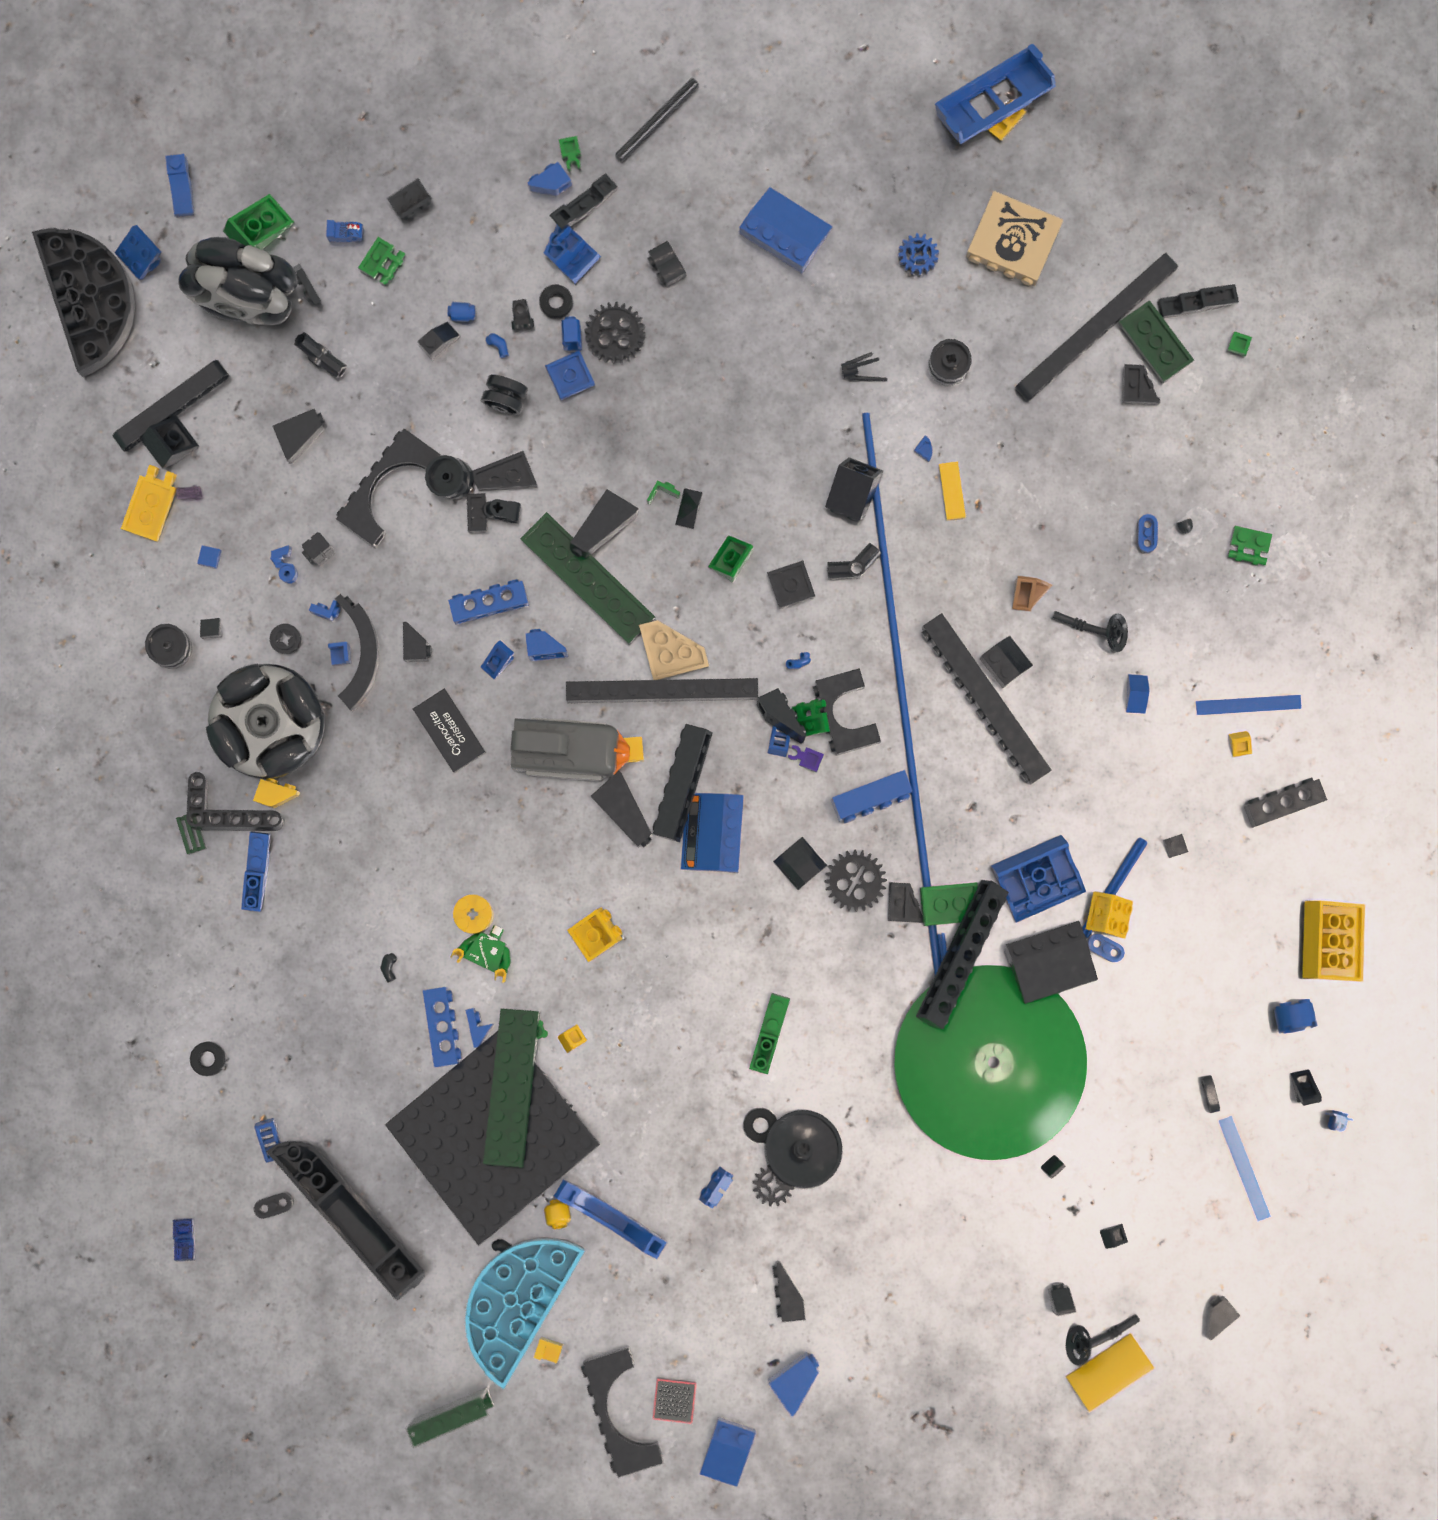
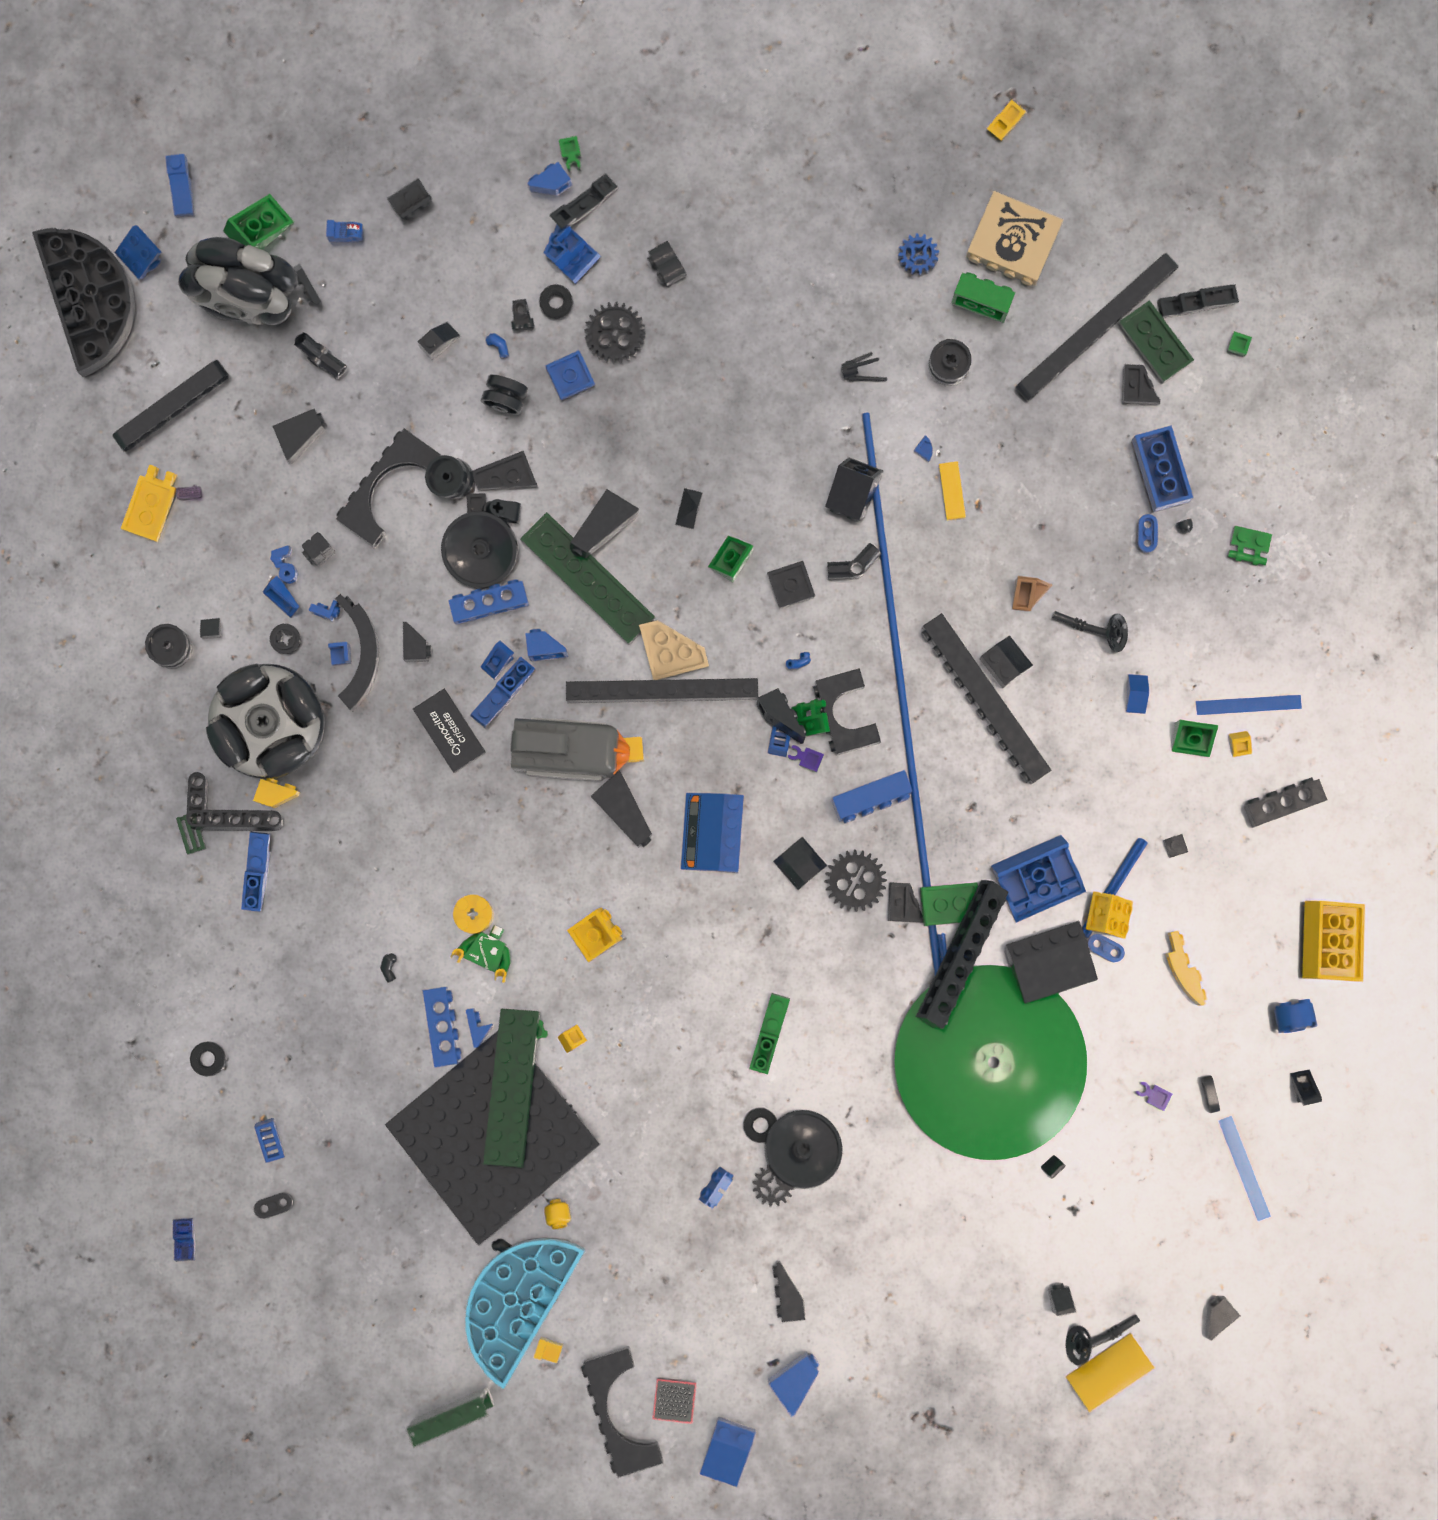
(168, 441): black slope -> none
(209, 557): blue tile -> none
(281, 596): none -> blue slope
(348, 1216): black slope -> none
(377, 257): green plate -> none
(461, 311): blue brick -> none
(479, 549): none -> black dish
(503, 692): none -> blue slope
(571, 334): blue brick -> none
(611, 1218): blue arch -> none
(656, 120): black axle -> none
(666, 487): green bracket -> none
(682, 783): black brick -> none
(785, 229): blue slope -> none
(983, 297): none -> green brick
(1023, 70): blue piece -> none
(1113, 1236): black slope -> none
(1156, 1096): none -> plate
(1162, 468): none -> blue brick
(1186, 977): none -> yellow slope
(1194, 737): none -> green slope
(1338, 1120): hinge -> none

